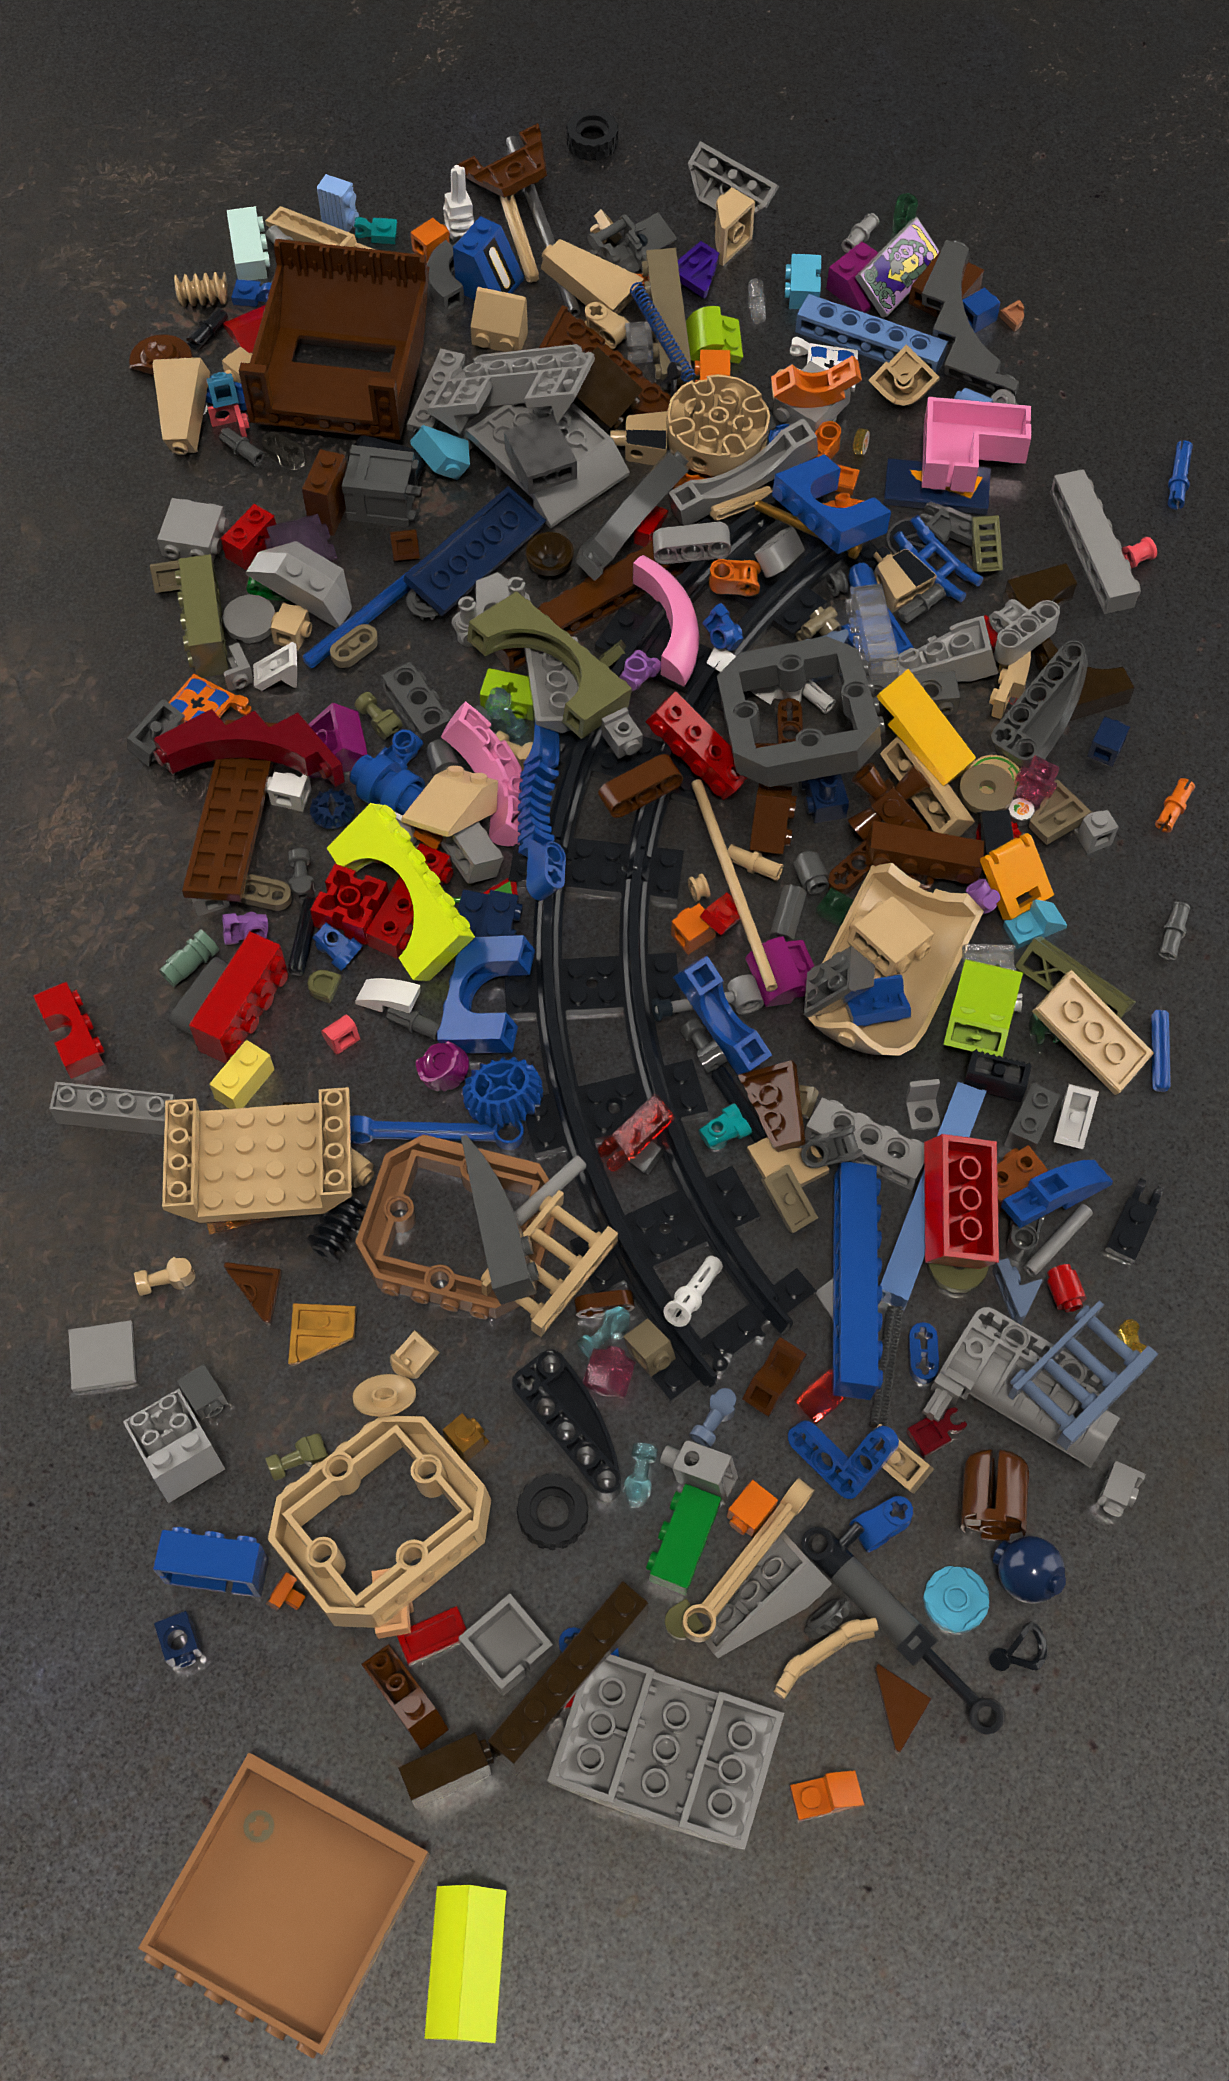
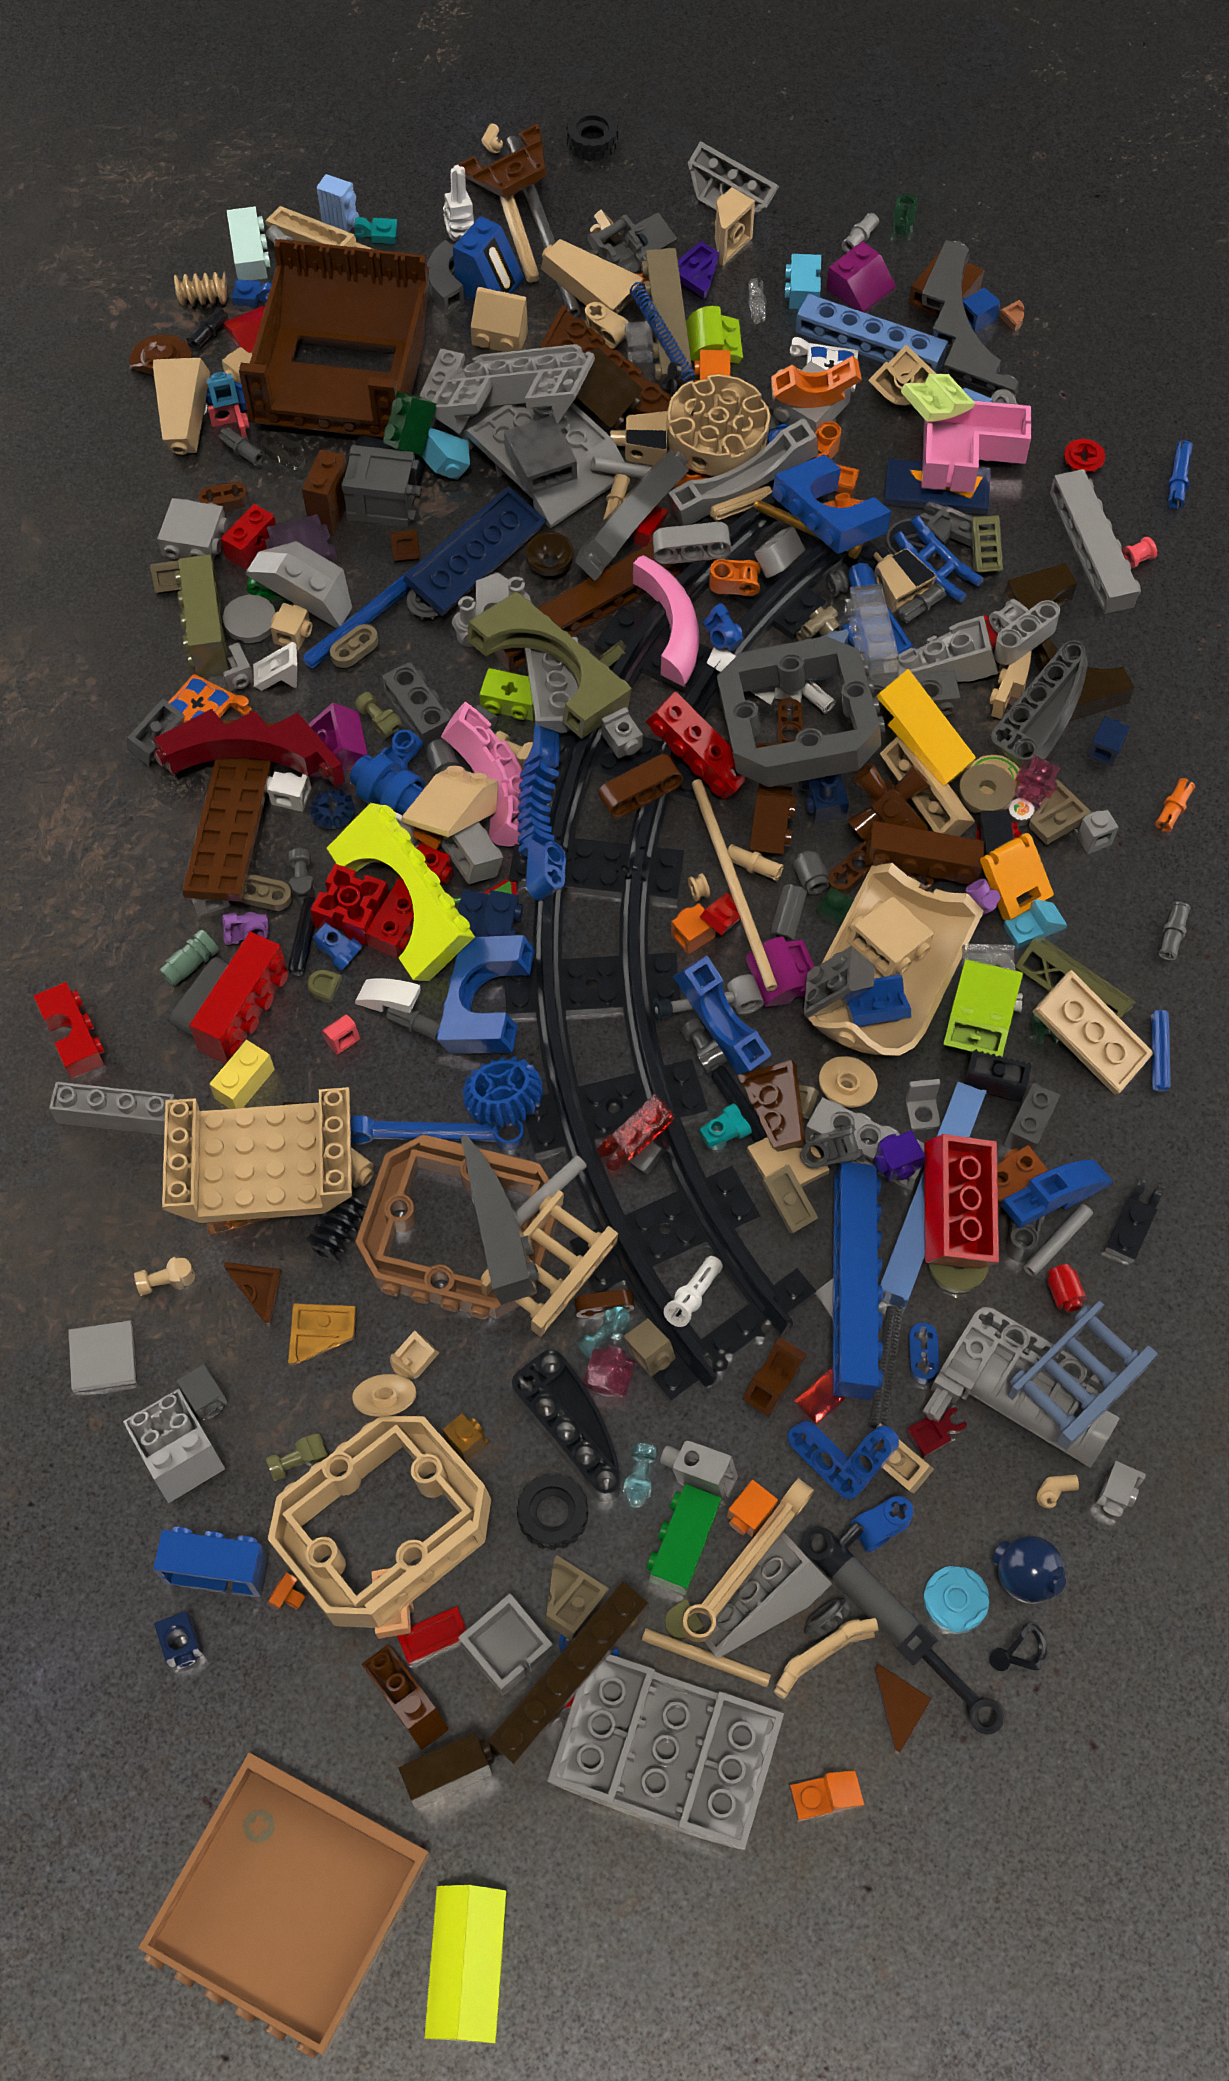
(224, 495): none -> reddish brown beam
(409, 422): none -> dark green brick
(428, 237): orange brick -> none
(443, 1066): magenta hair -> none
(490, 139): none -> tan arm
(499, 708): clear light blue leg -> none
(572, 1598): none -> dark tan wing
(617, 493): none -> tan axle
(618, 467): none -> light grey piece
(639, 669): medium lavender plate -> none
(706, 1657): none -> tan piece
(720, 1410): sand blue leg -> none
(851, 1073): none -> tan dish
(861, 441): clear yellow tile -> none
(897, 266): tile -> none
(899, 1156): none -> dark purple brick
(938, 397): none -> yellowish green slope
(1011, 1495): reddish brown cylinder -> none
(1016, 1297): sand blue slope -> none
(1053, 1487): none -> tan arm
(1075, 1116): white slope -> none
(1094, 454): none -> red gear
(1129, 1335): clear yellow arm -> none

